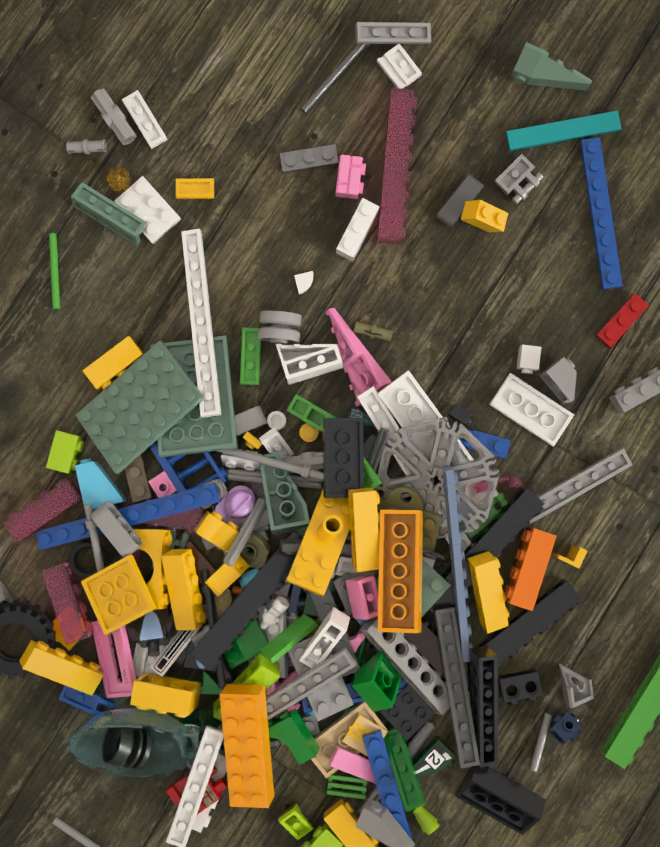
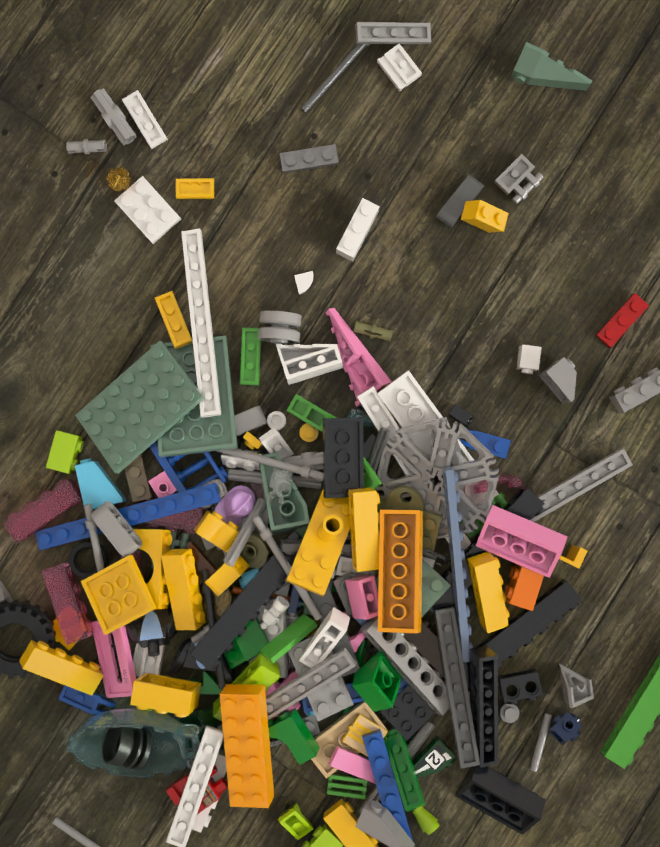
(54, 271): bright green bar -> none
(108, 213): sand green fence -> none
(113, 363): yellow brick -> none
(173, 320): none -> yellow tile
(173, 650): white sticker -> none
(266, 535): none -> light grey bar
(280, 483): none -> clear plate
(349, 177): bright pink brick -> none
(395, 166): clear pink brick -> none
(509, 713): none -> light grey plate
(521, 541): none -> bright pink slope
(531, 409): white tile -> none
(563, 130): teal tile -> none
(601, 213): blue plate -> none

